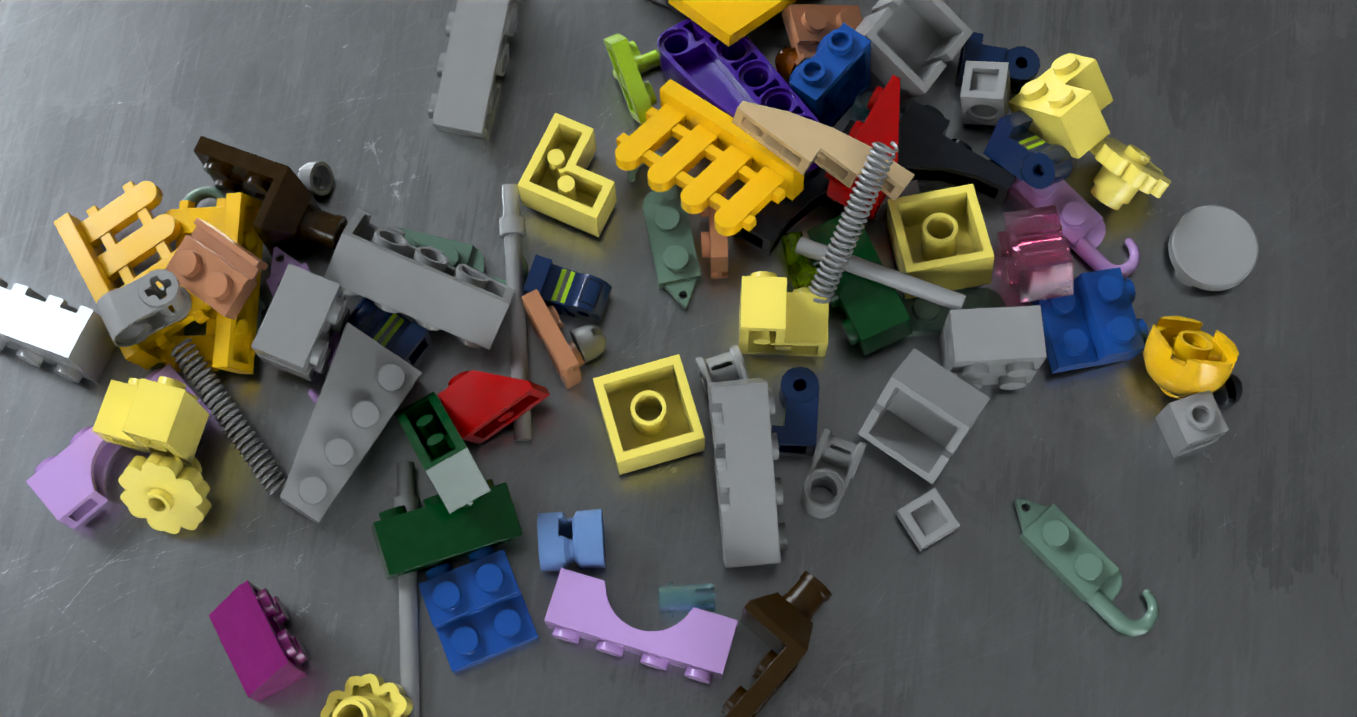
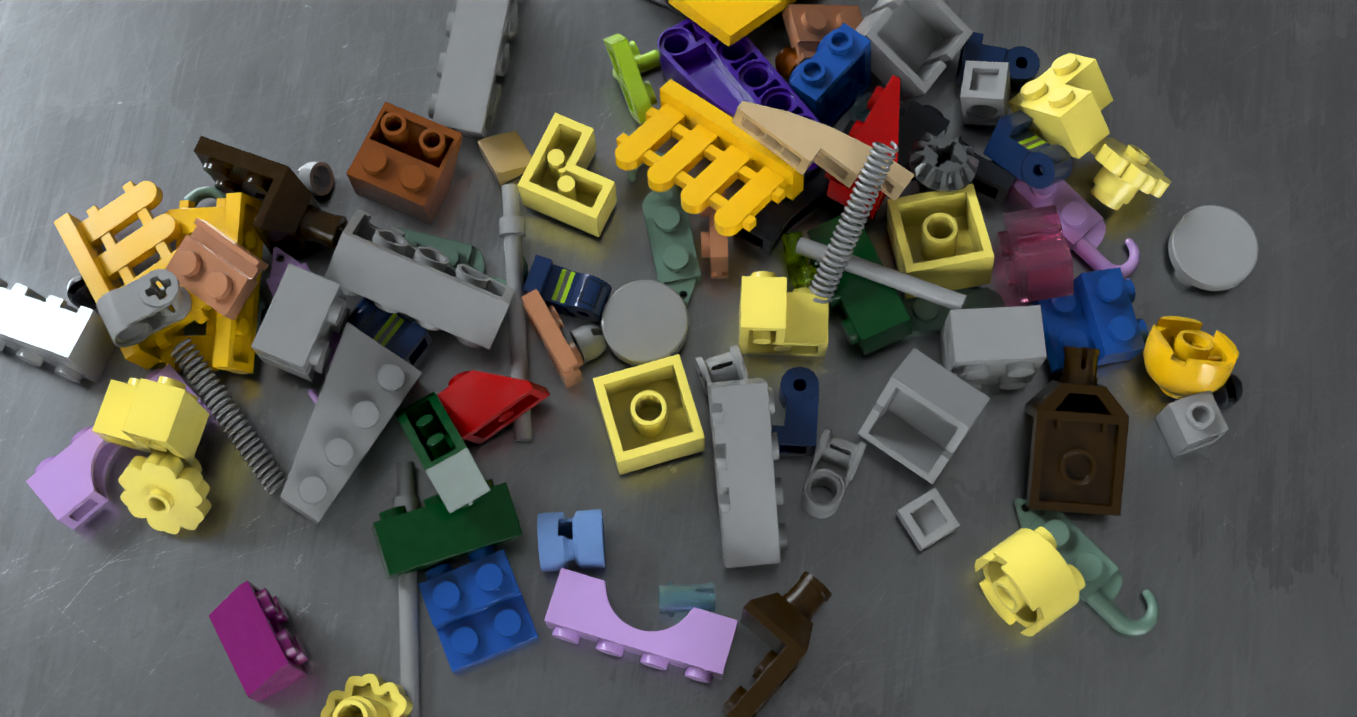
(81, 297): none -> black hinge
(406, 163): none -> dark orange slope
(505, 155): none -> tan slope
(644, 322): none -> light grey tile
(952, 174): none -> dark grey gear
(1029, 580): none -> light yellow brick
(1077, 441): none -> dark brown plate

